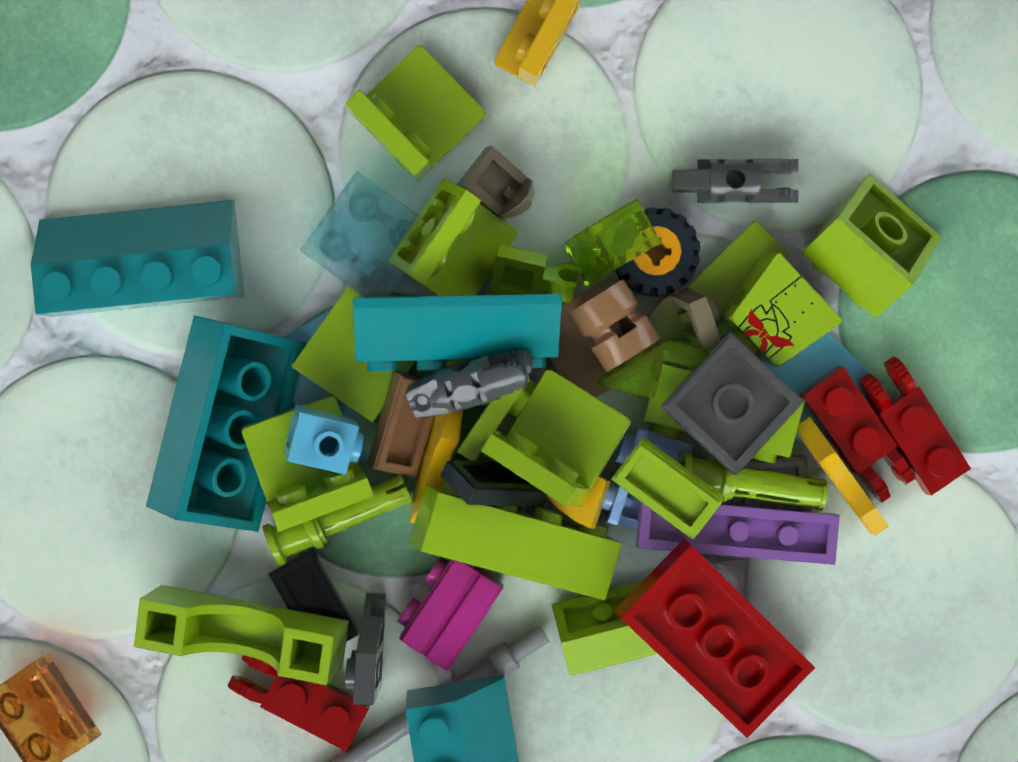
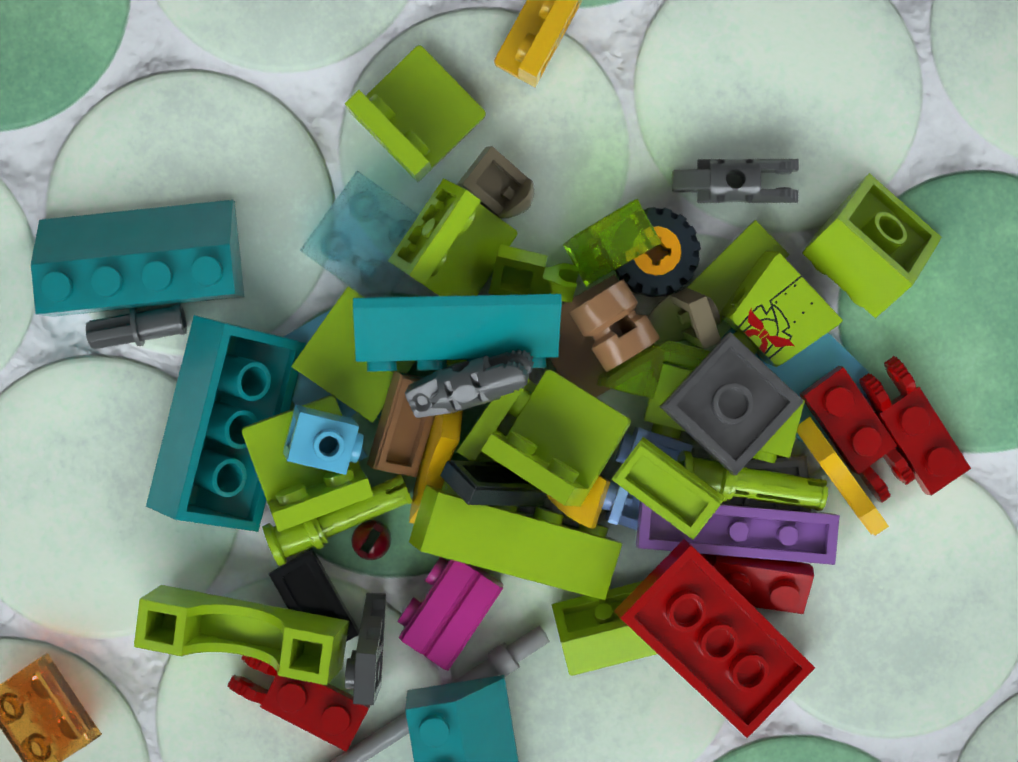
(136, 327): none -> dark grey axle
(361, 535): none -> dark red hinge
(767, 582): none -> red hinge

